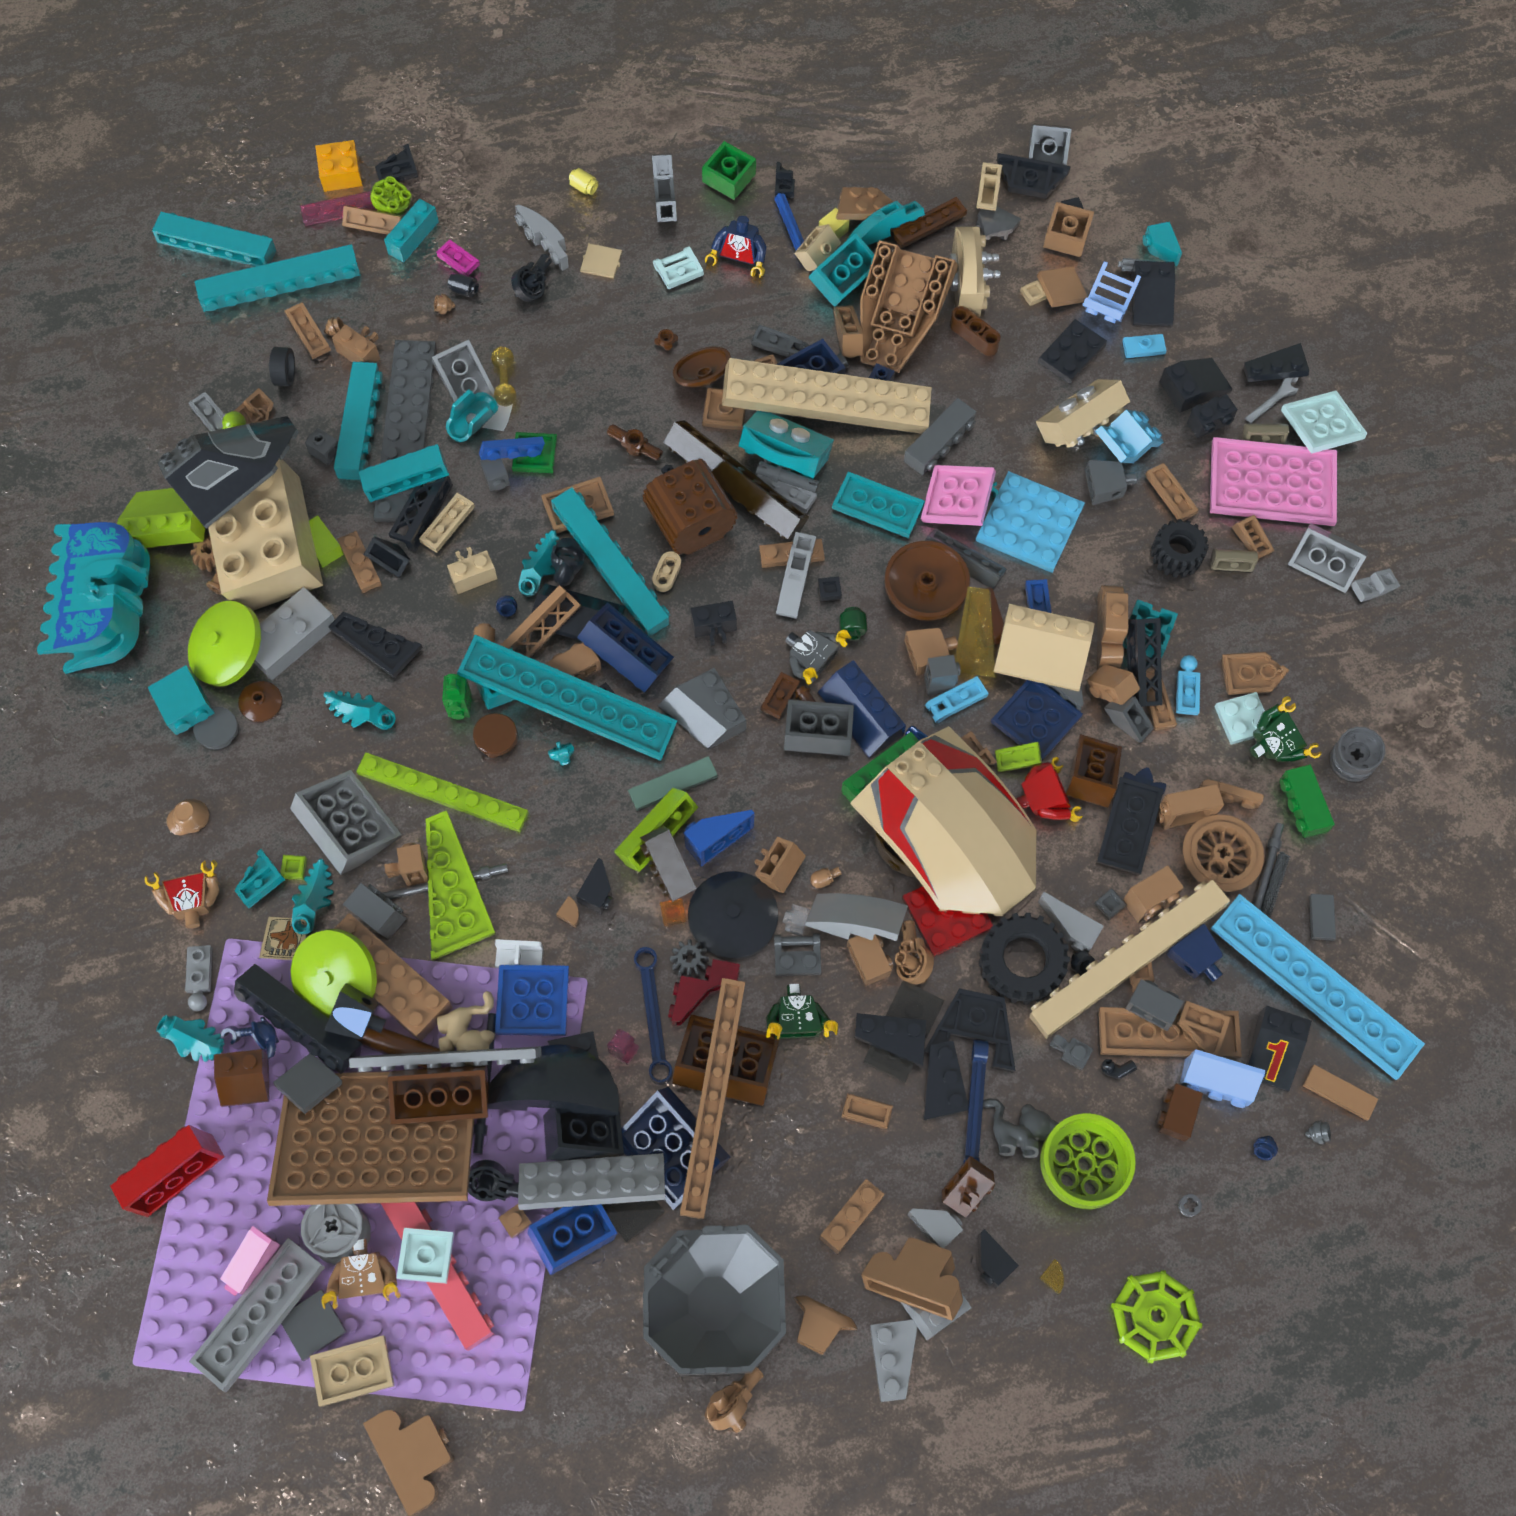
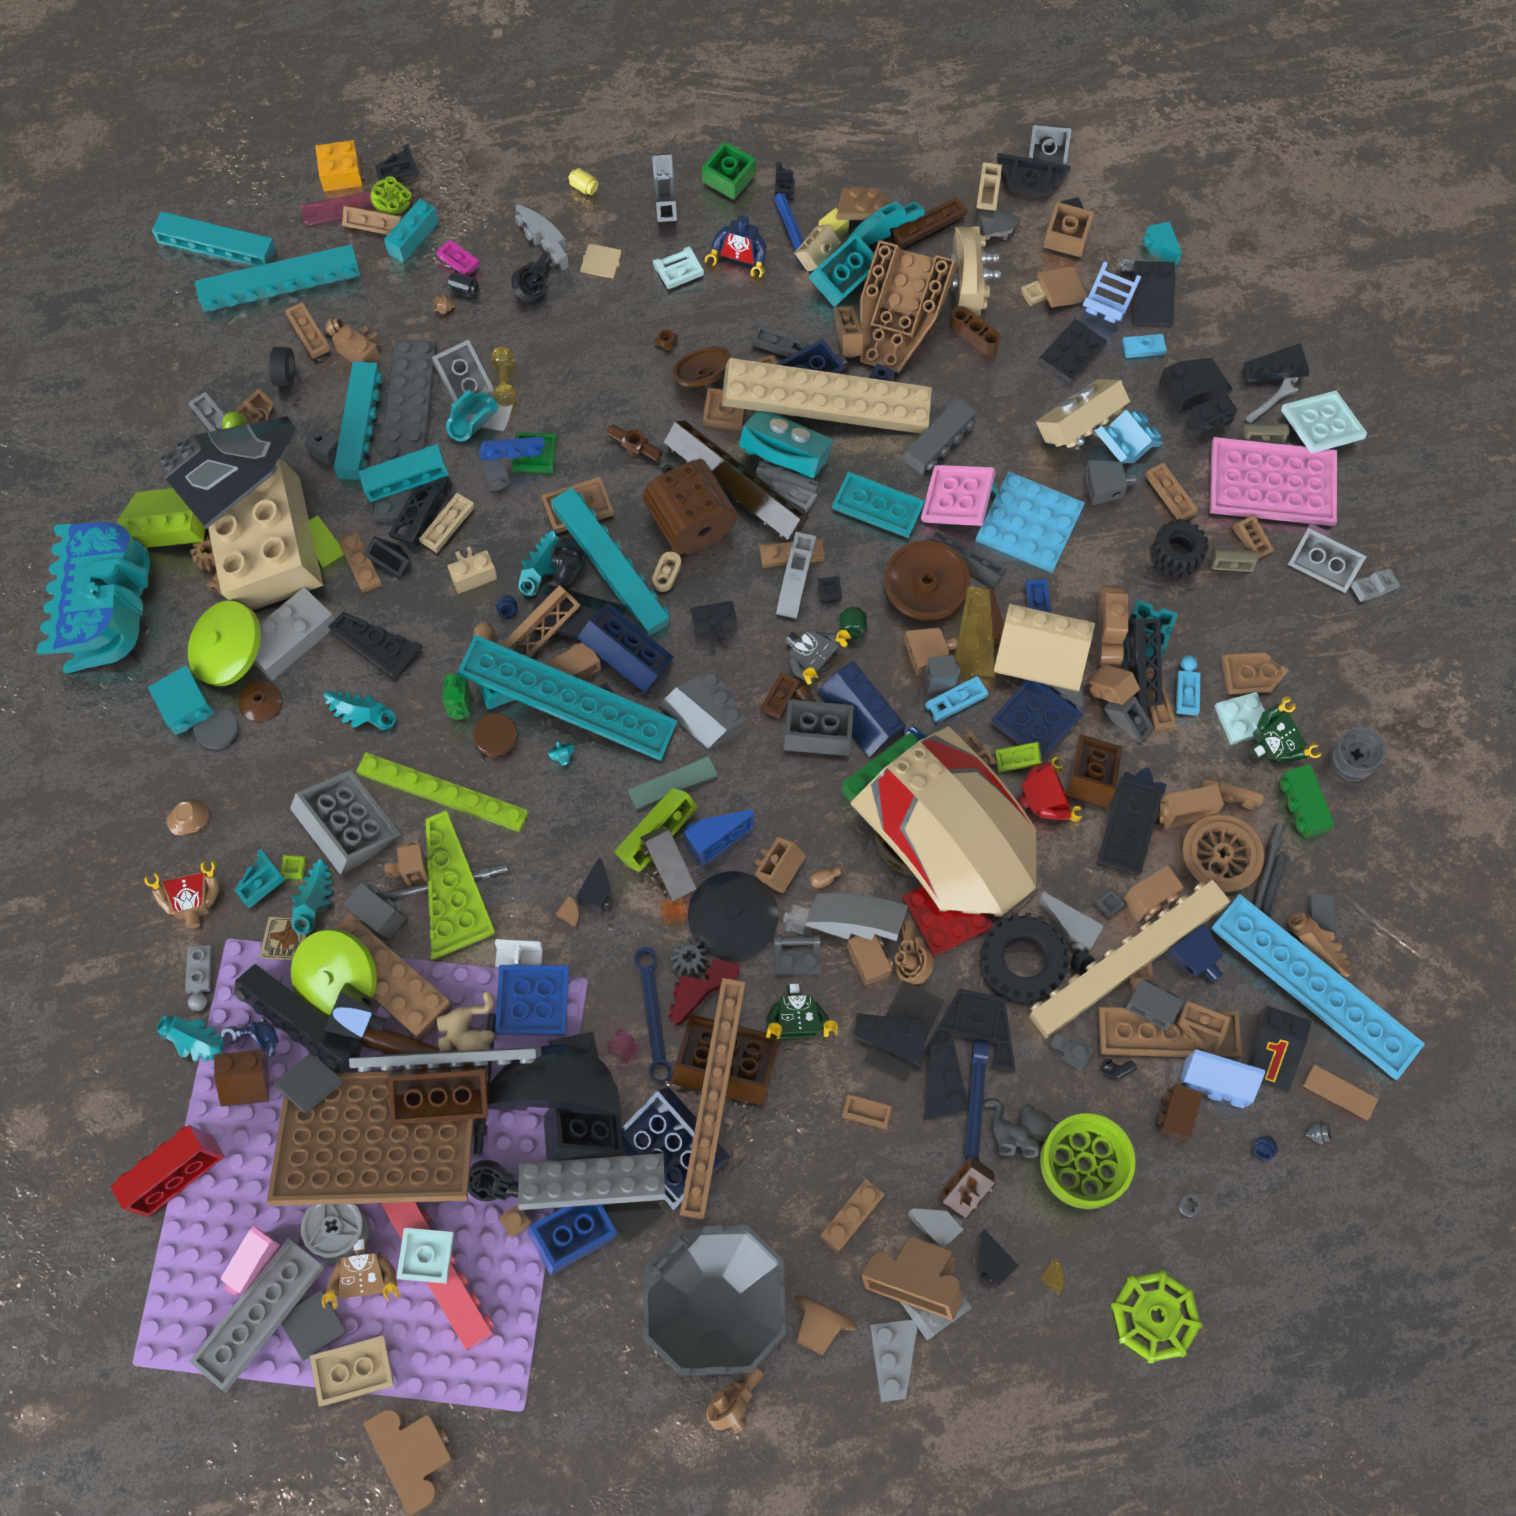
(1320, 942): none -> medium nougat plant

